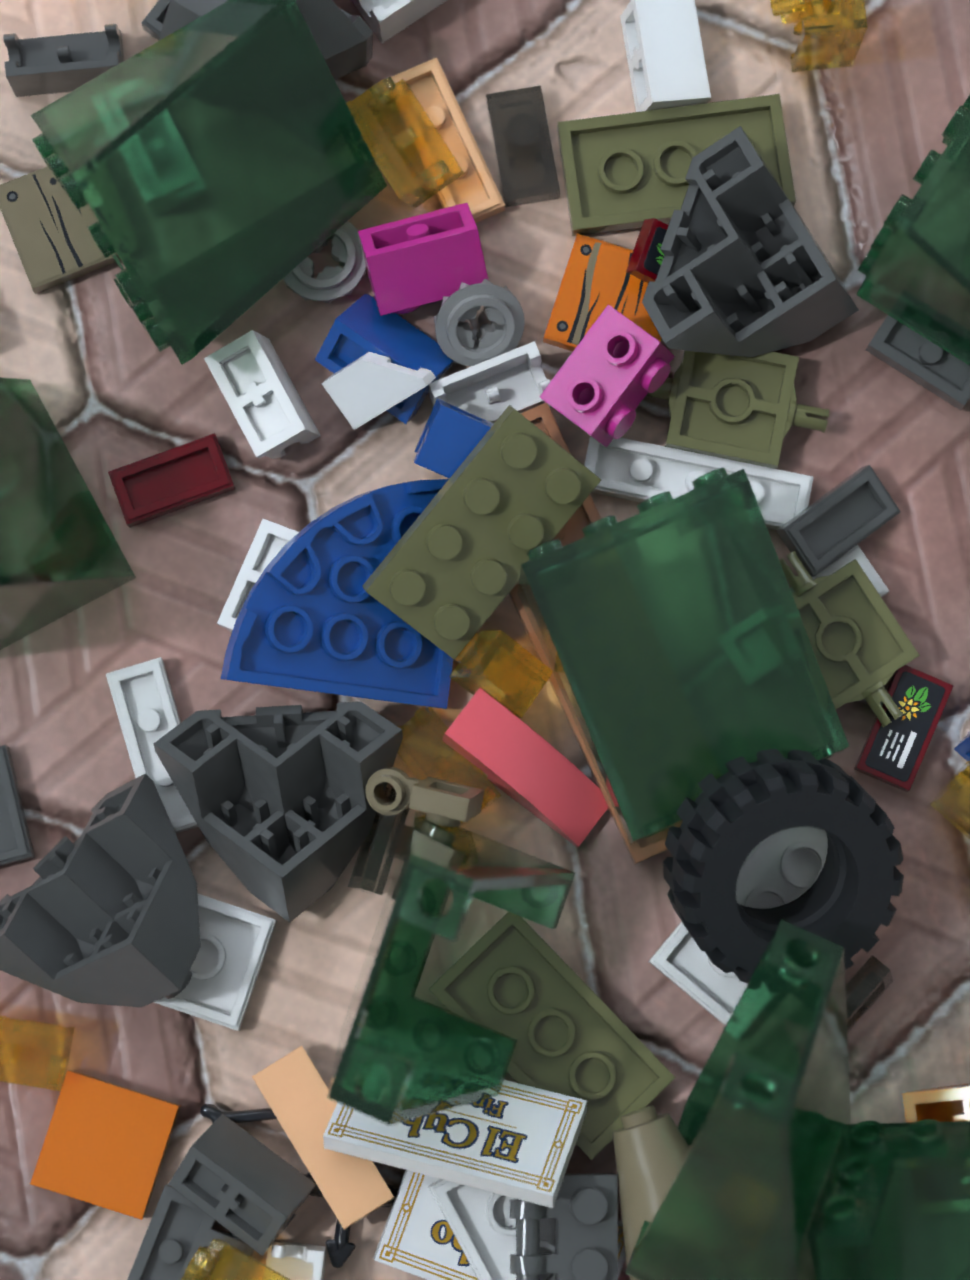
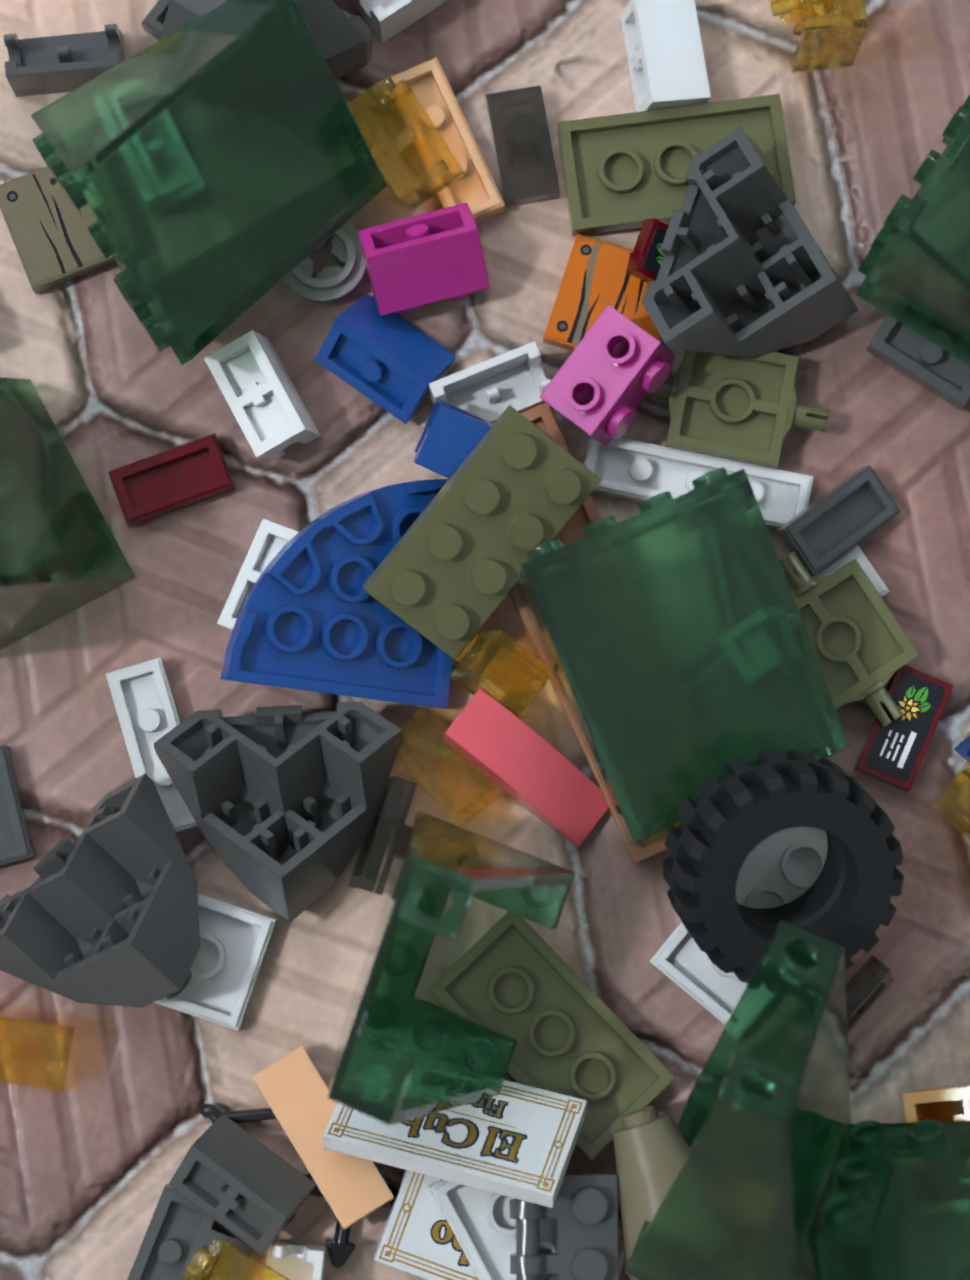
(105, 1144): orange tile -> none
(373, 386): white tile -> none
(441, 800): dark tan plate -> none
(493, 339): light grey gear -> none

